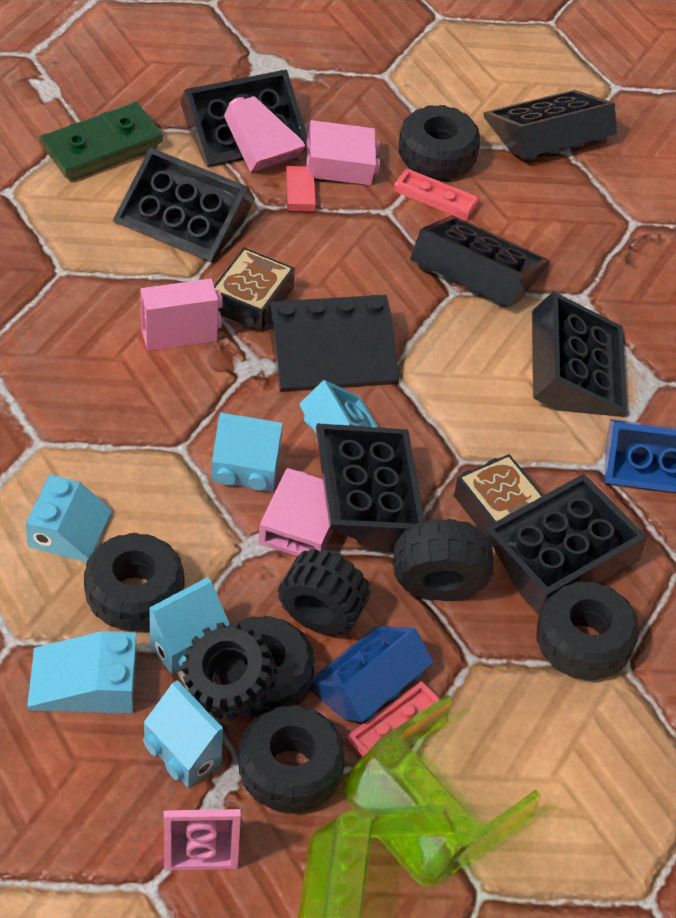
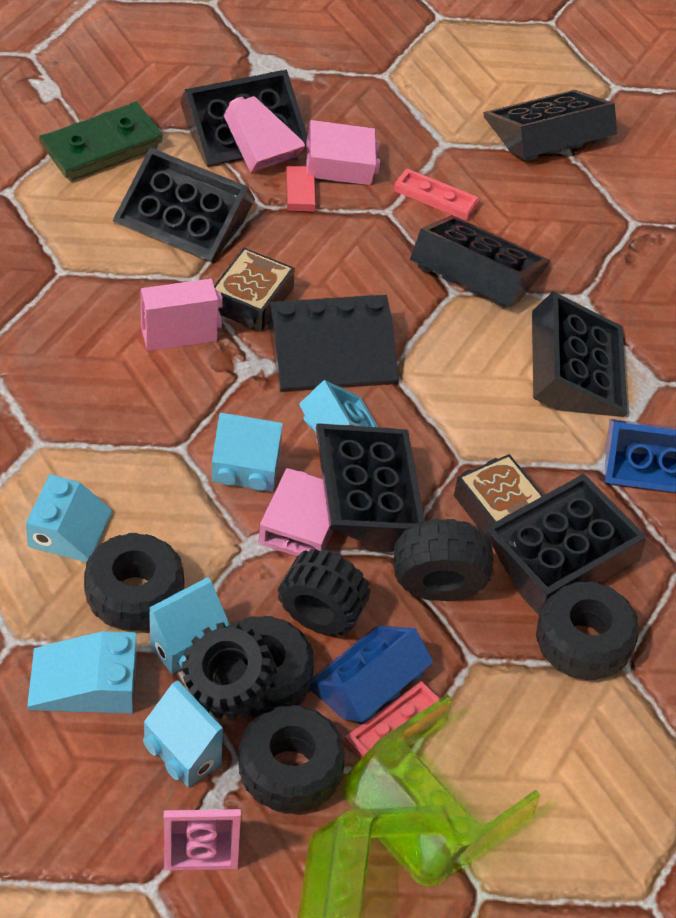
(439, 142): black tyre -> none

